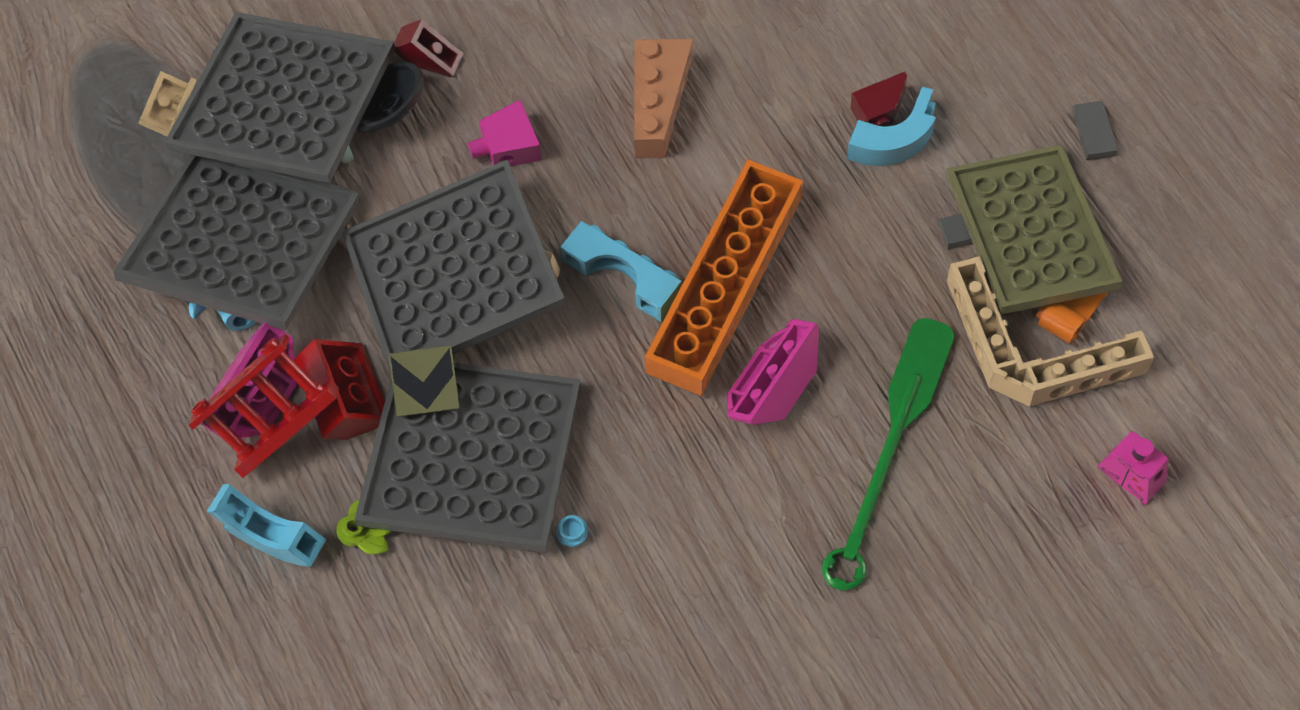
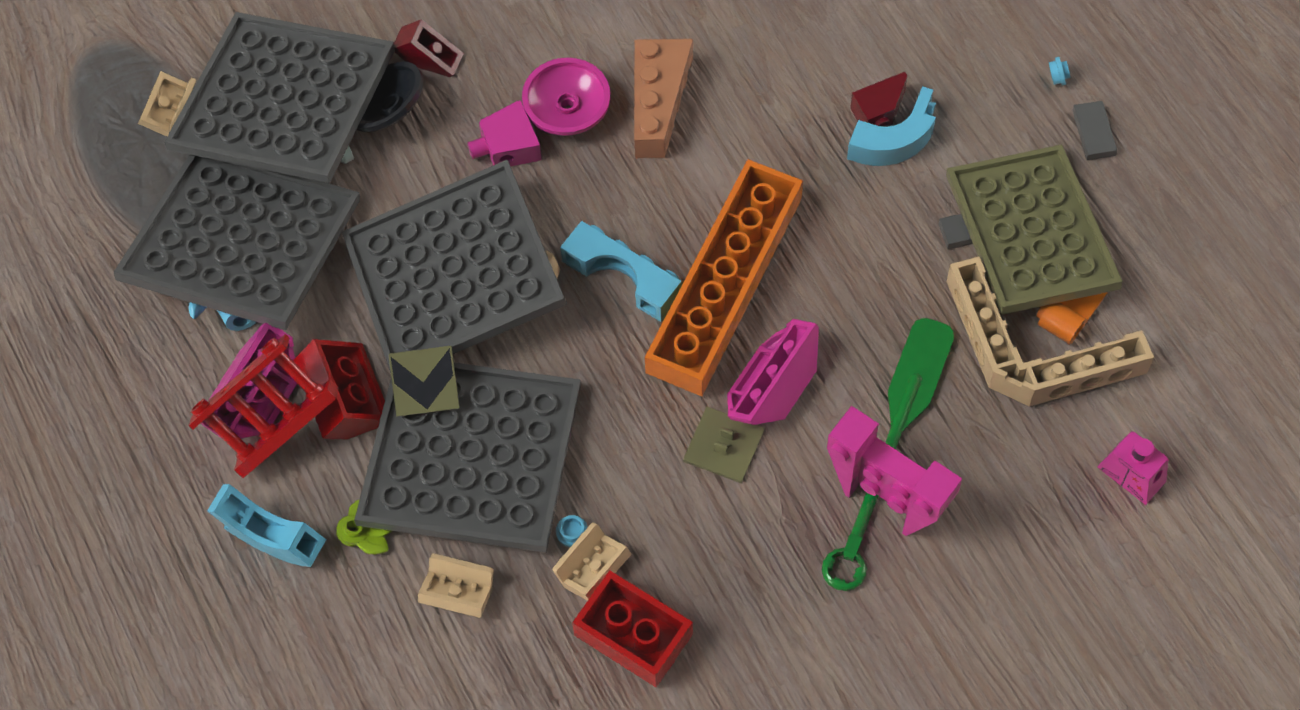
(456, 585): none -> tan bracket
(563, 84): none -> dark pink dish
(589, 561): none -> tan bracket
(632, 628): none -> red brick
(723, 445): none -> olive piece
(886, 472): none -> dark pink wedge
(1059, 71): none -> medium azure plate

